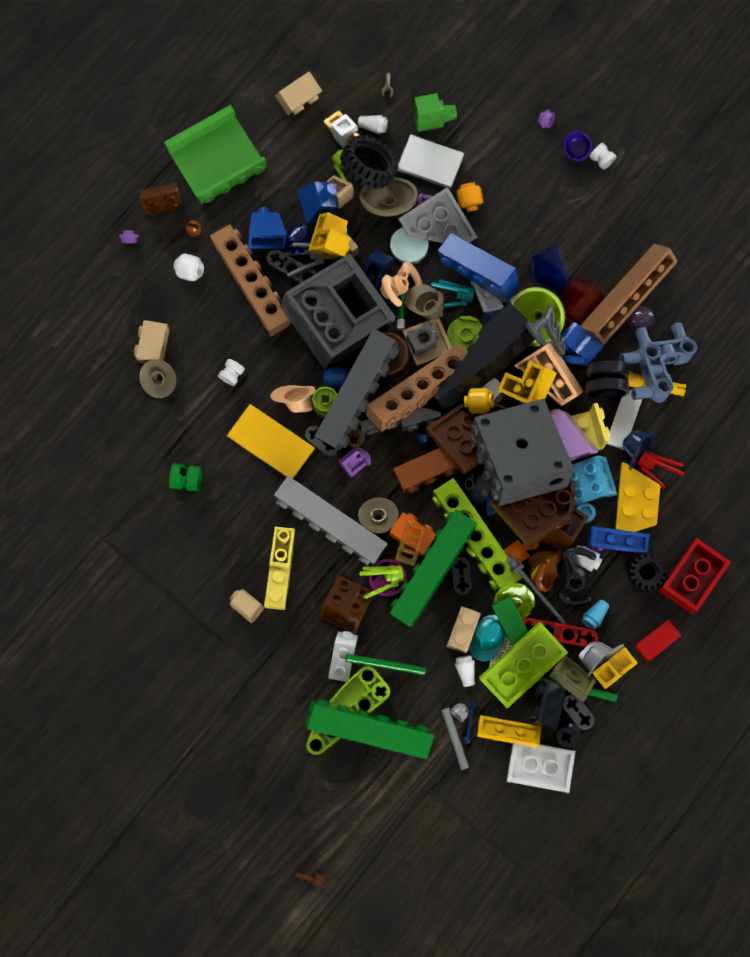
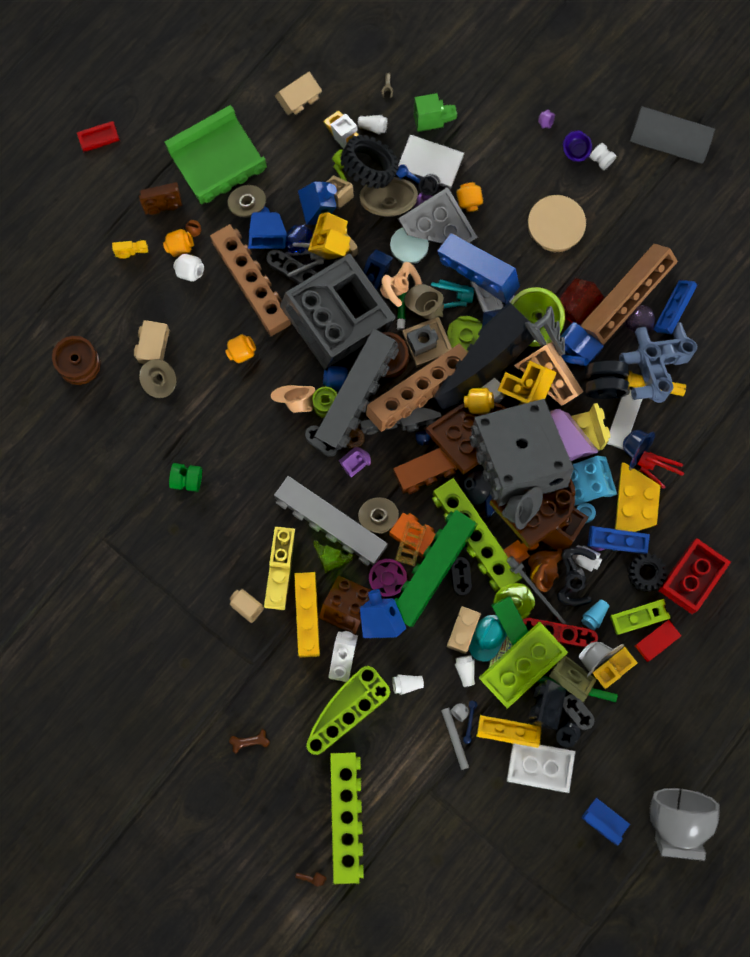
(76, 360): none -> reddish brown wheel
(98, 136): none -> red tile
(127, 248): none -> yellow plate
(128, 237): medium lavender plate -> none
(178, 243): none -> light orange head
(231, 372): white wheel -> none
(239, 743): none -> reddish brown piece
(240, 348): none -> light orange head
(246, 200): none -> dark tan dish
(270, 442): yellow tile -> none
(307, 614): none -> yellow brick
(330, 557): none -> clear neon green slope
(341, 873): none -> lime brick
(368, 729): green brick -> none
(380, 617): none -> blue torso
(385, 664): green bar -> none
(392, 574): lime plant -> none
(404, 171): none -> blue hand
(405, 683): none -> white cone
(426, 184): none -> black wheel
(523, 508): none -> dark grey piece
(550, 269): clear blue slope -> none
(556, 223): none -> tan tile
(605, 821): none -> blue panel
(639, 617): none -> lime plate
(672, 135): none -> dark grey brick
(675, 307): none -> blue tile
(683, 830): none -> light grey plate

